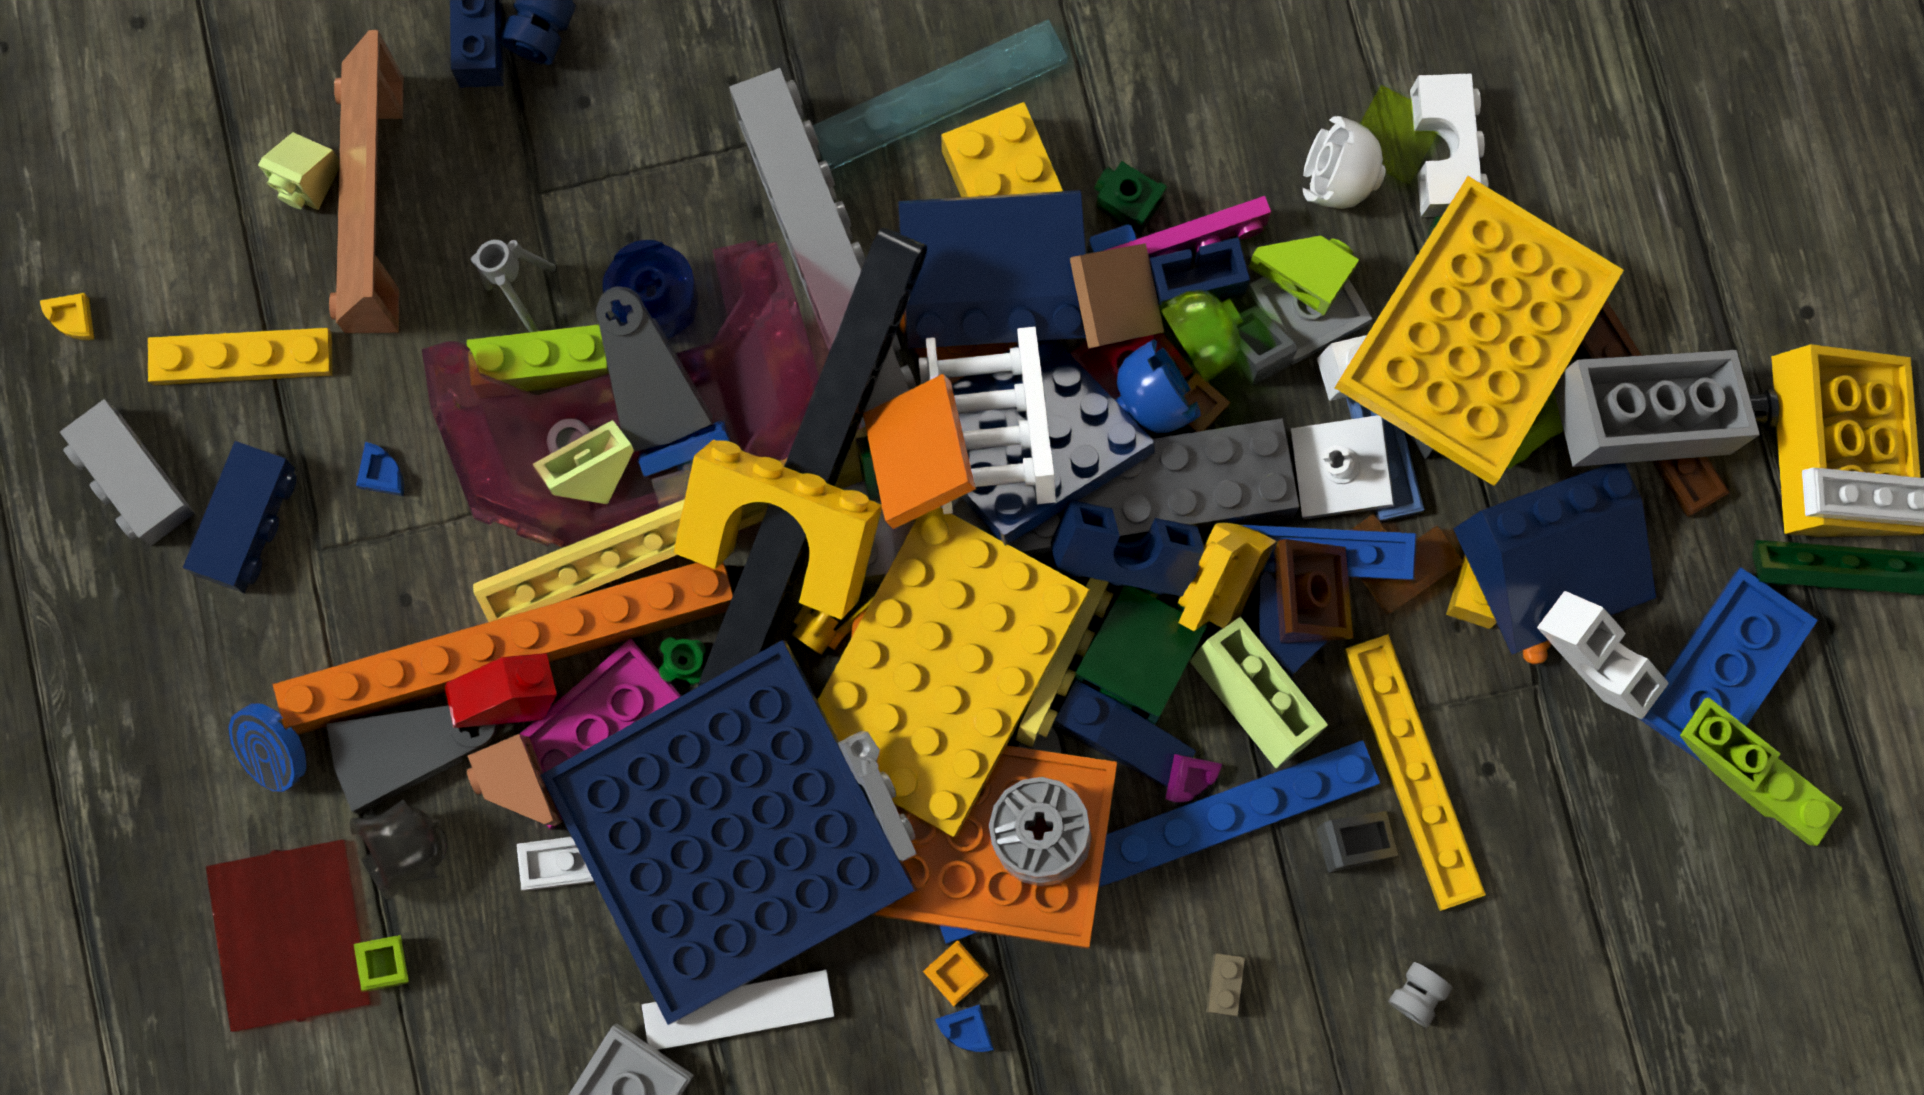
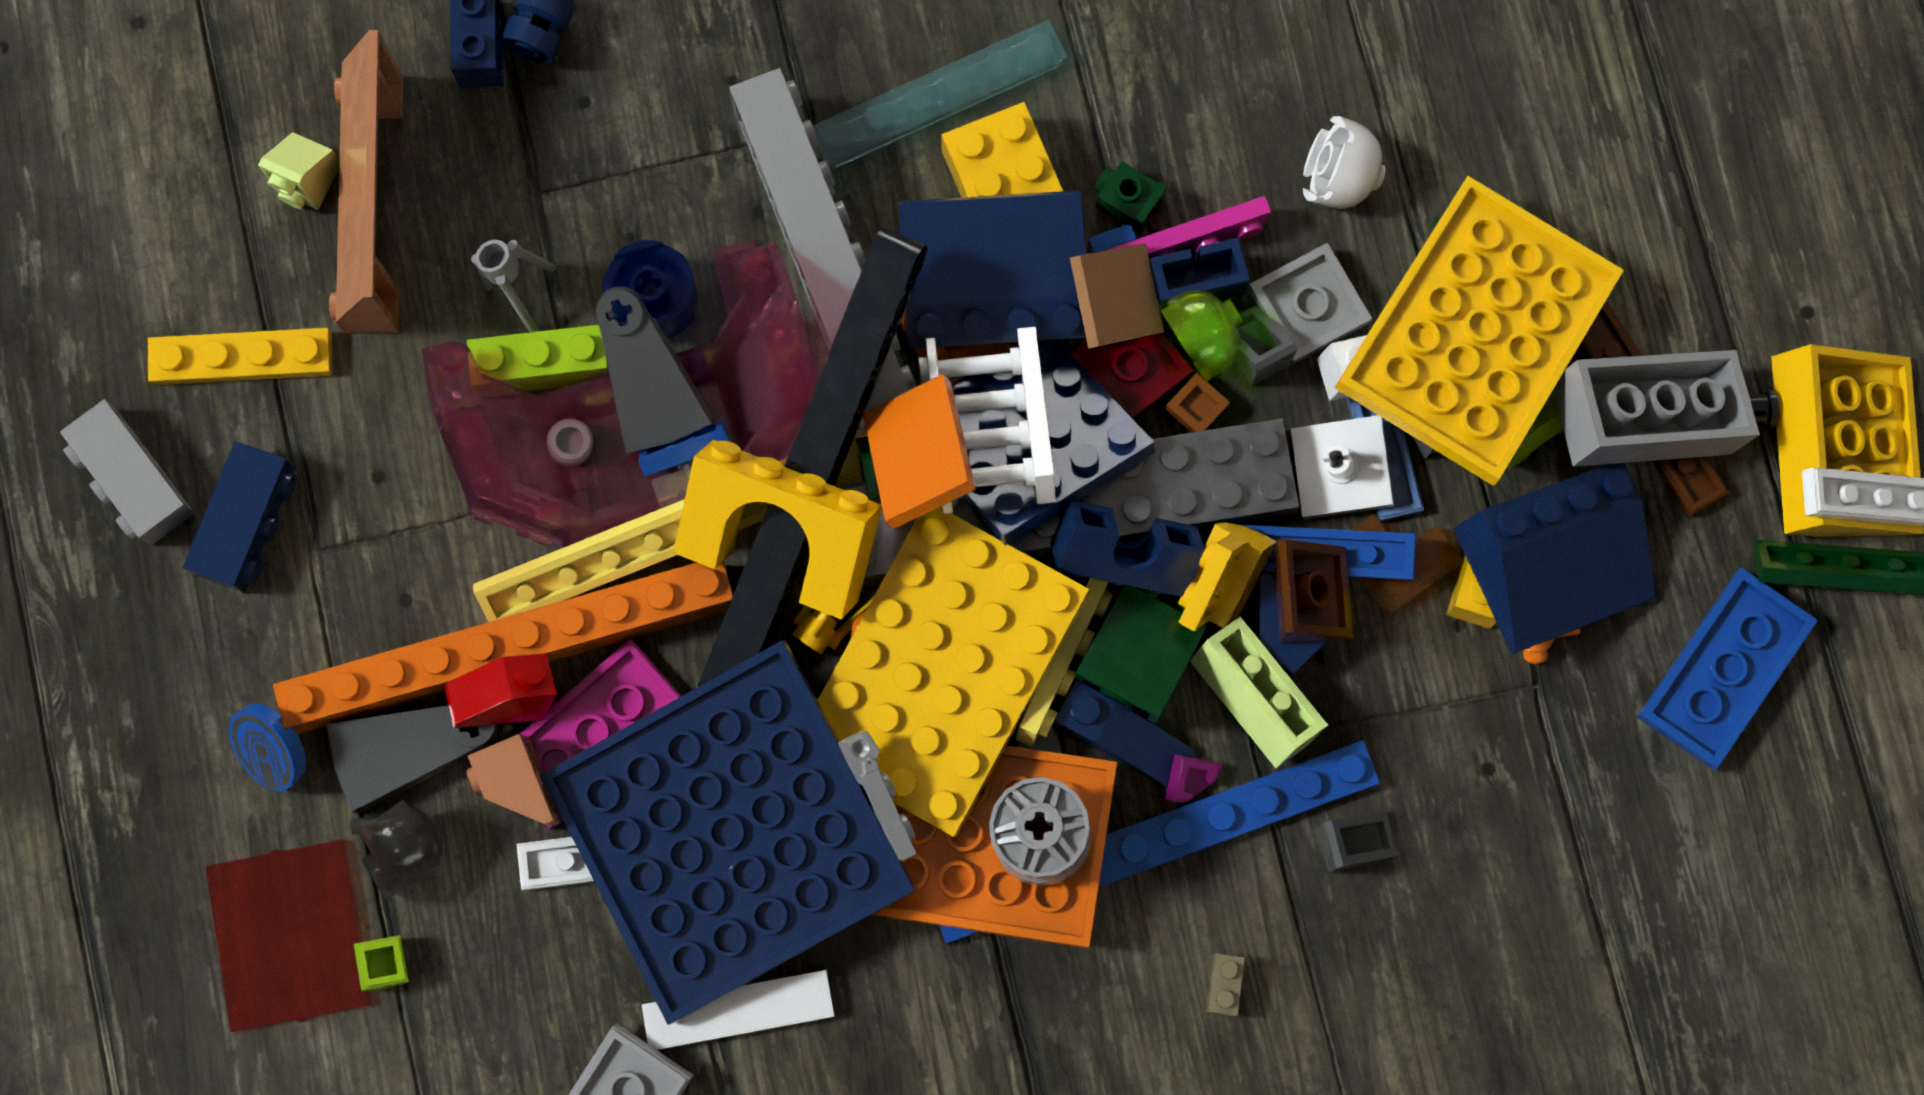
(70, 315): yellow tile -> none
(379, 472): blue tile -> none
(588, 466): yellowish green slope -> none
(693, 653): green plate -> none
(955, 973): light orange tile -> none
(966, 1029): blue tile -> none
(1155, 390): blue cylinder -> none
(1307, 268): lime slope -> none
(1392, 124): clear neon green piece -> none
(1414, 772): yellow tile -> none
(1414, 1003): light grey wheel -> none
(1447, 107): white arch -> none
(1592, 646): white arch -> none
(1757, 773): lime slope -> none

